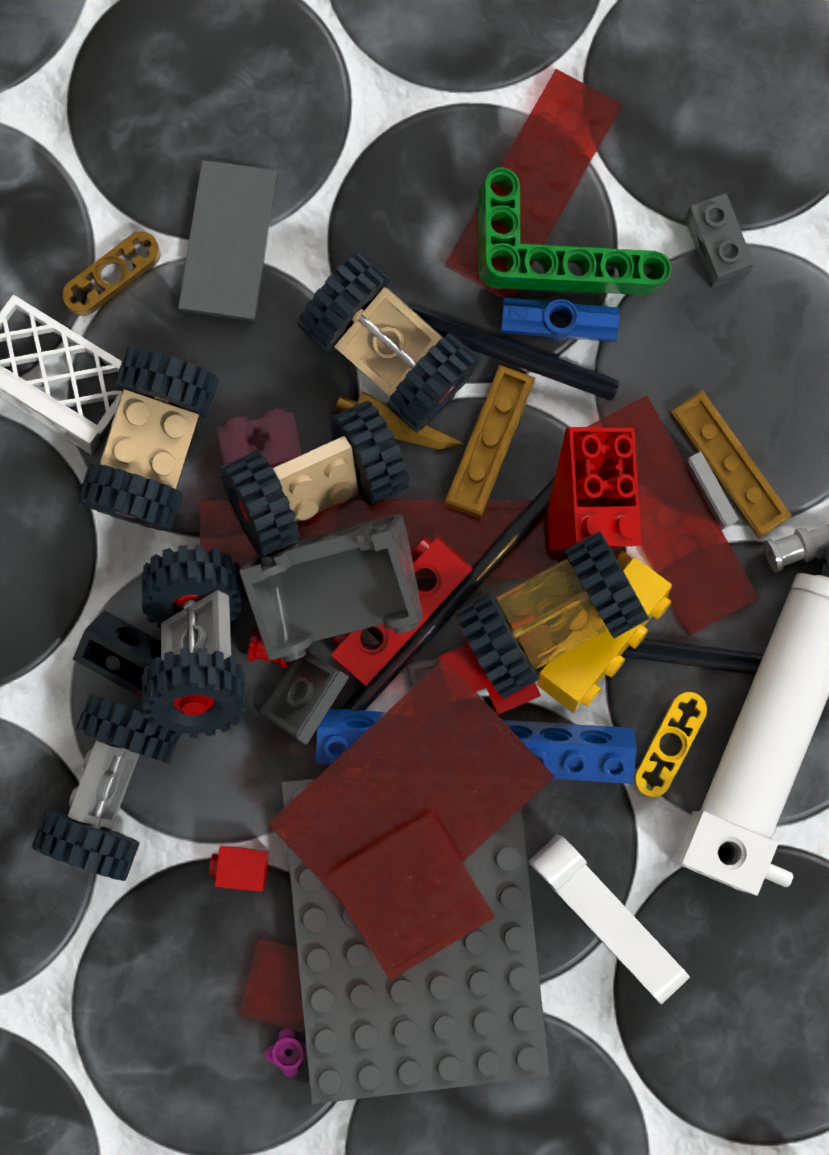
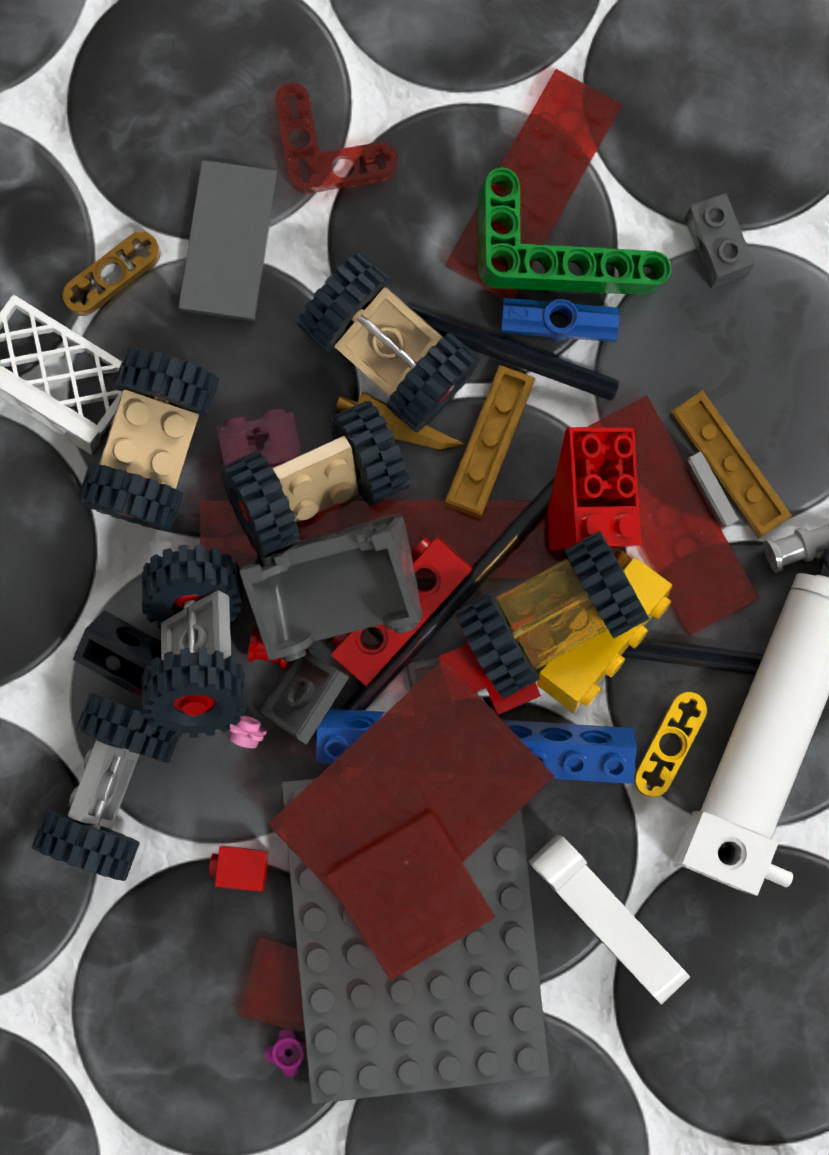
(246, 732): none -> bright pink plate
(323, 161): none -> clear red beam

